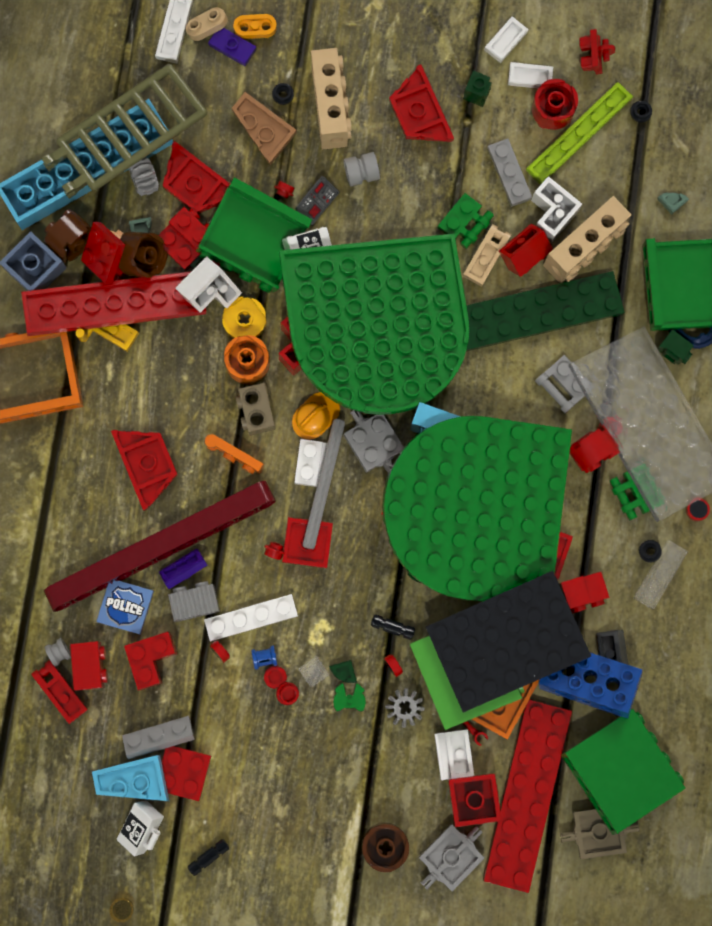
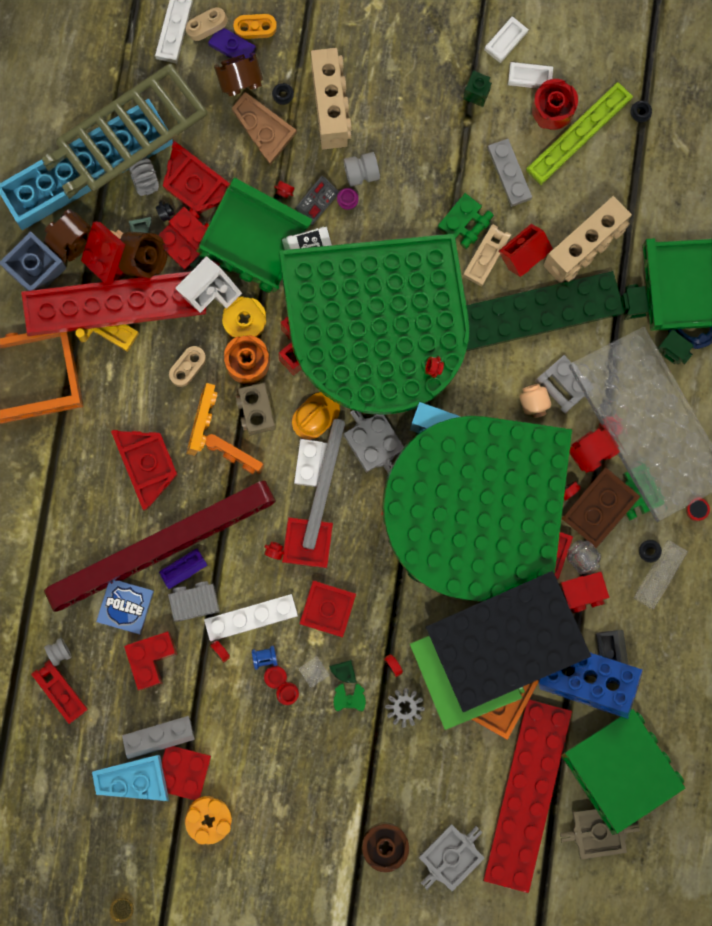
(88, 666): red brick -> none
(140, 828): white piece -> none
(165, 211): none -> black plate
(186, 366): none -> tan plate
(202, 419): none -> light orange plate
(202, 832): none -> light orange plate
(208, 857): black axle -> none
(238, 74): none -> reddish brown brick
(327, 609): none -> red plate
(347, 198): none -> magenta plate
(393, 627): black axle -> none
(419, 110): red wing -> none
(434, 366): none -> red plate
(454, 754): white plate -> none
(474, 732): red hand -> none
(474, 800): red brick -> none
(535, 400): none -> light nougat head
(558, 205): white brick -> none
(571, 489): none -> red tile
(584, 557): none -> clear head
(593, 43): red hips -> none
(601, 507): none -> reddish brown plate
(635, 302): none -> dark green window
(672, 201): sand green tile -> none

